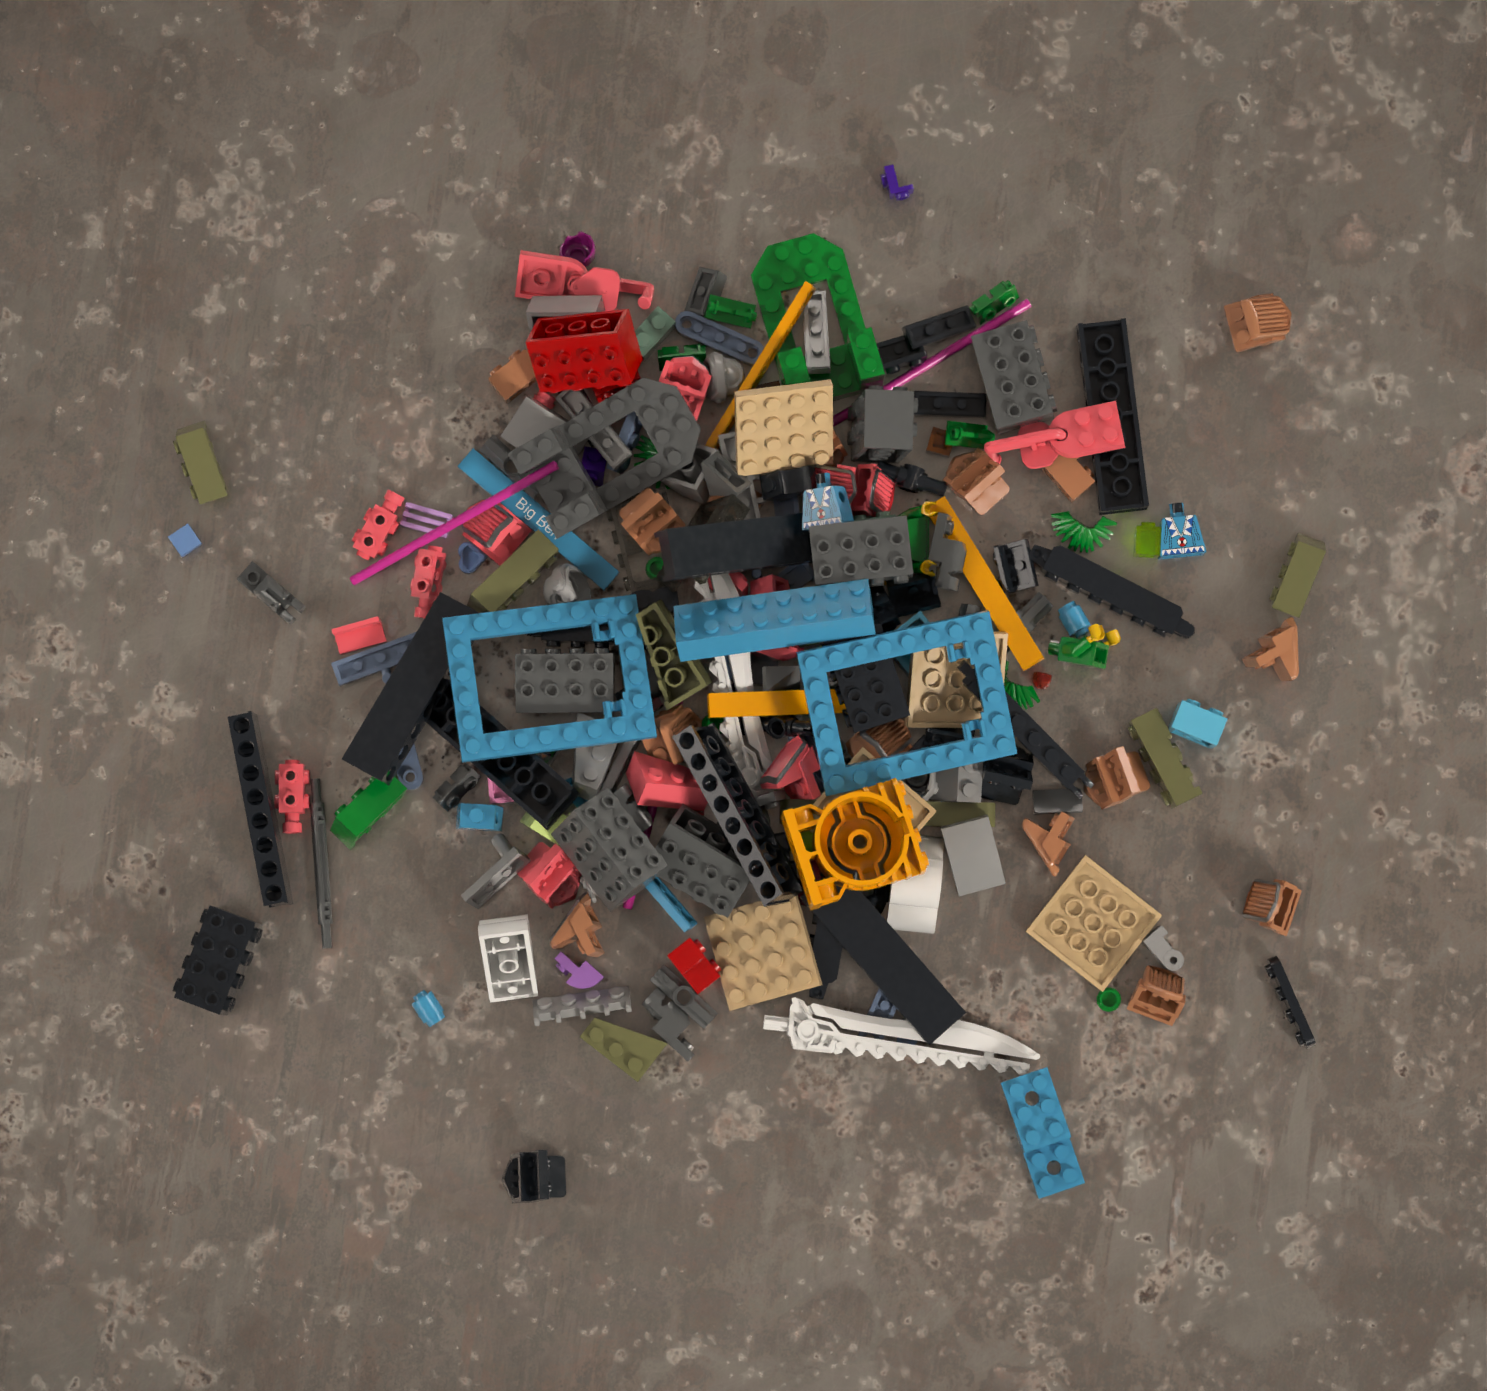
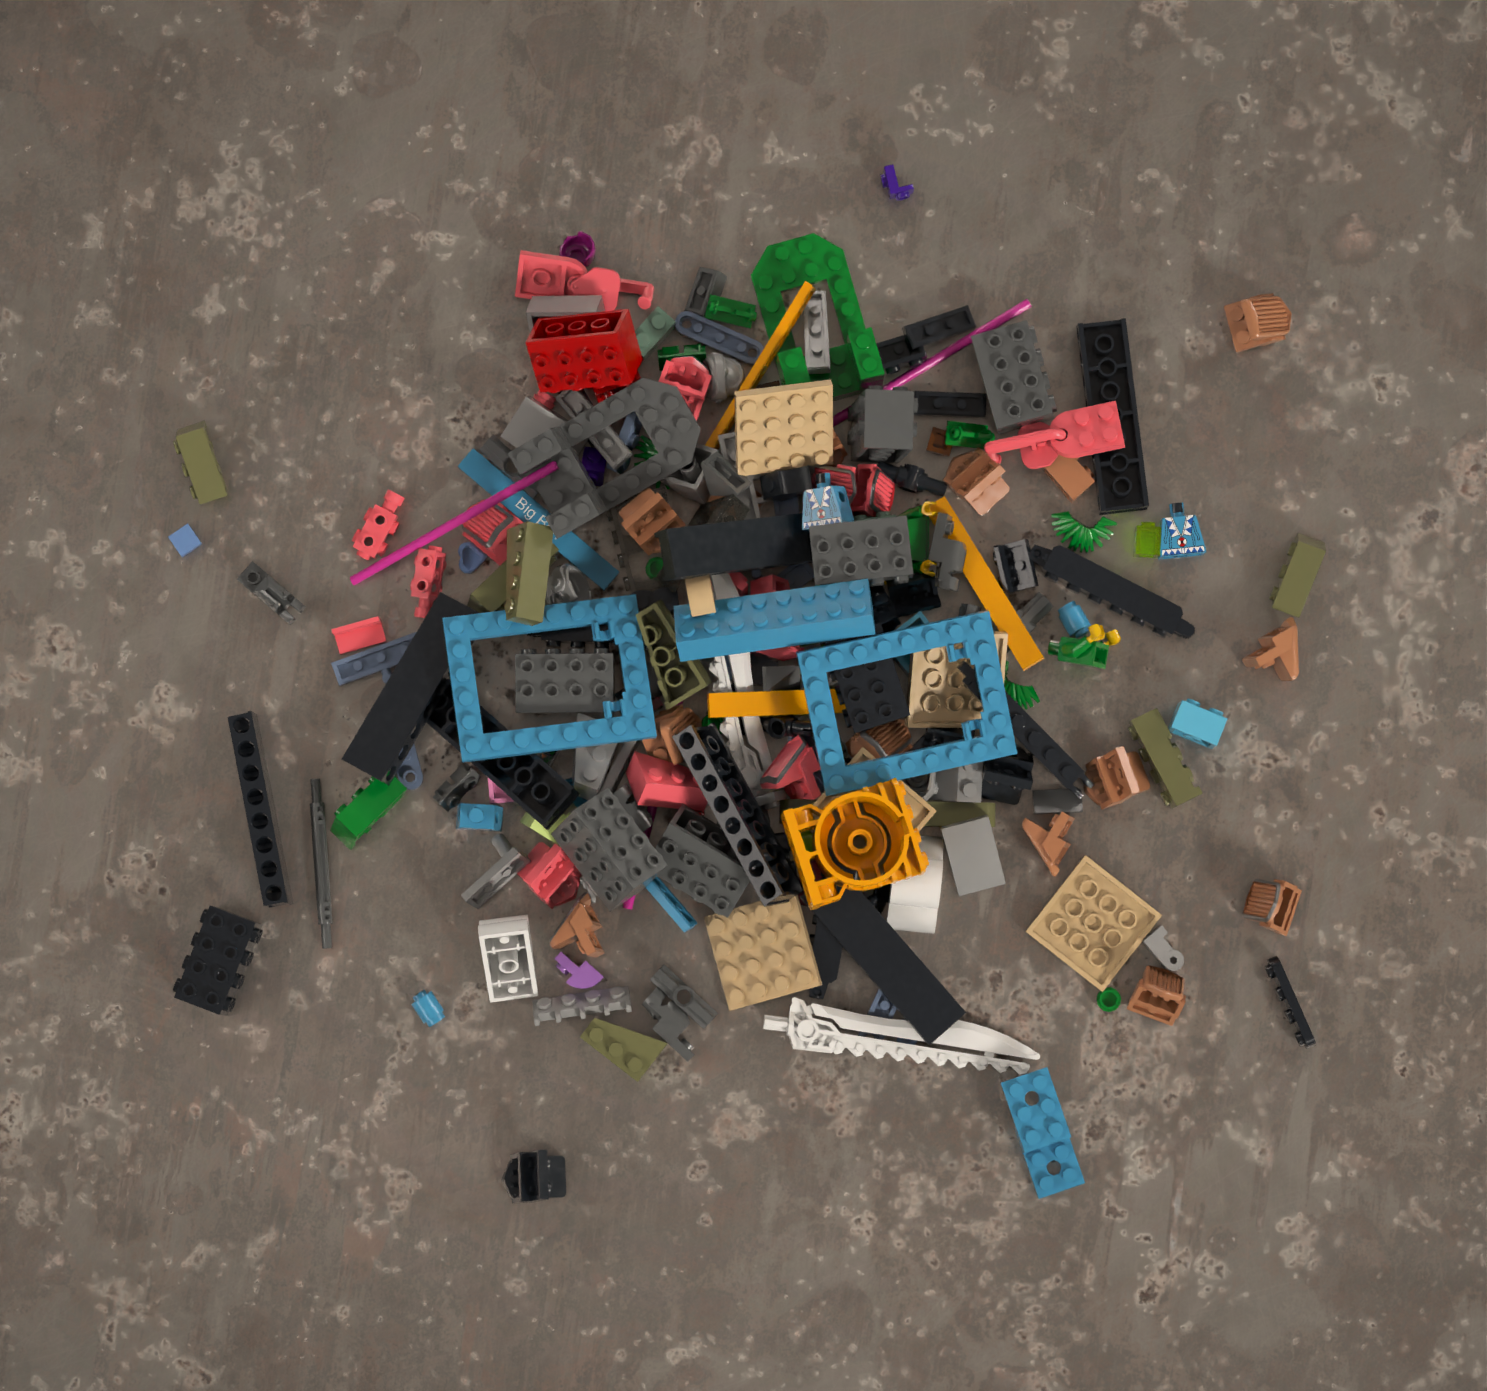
(292, 788): coral brick -> none
(406, 515): lavender tile -> none
(514, 376): nougat brick -> none
(527, 572): none -> olive wedge
(694, 965): red brick -> none
(700, 595): none -> tan brick
(1003, 296): green hinge -> none
(1041, 680): clear red hinge -> none

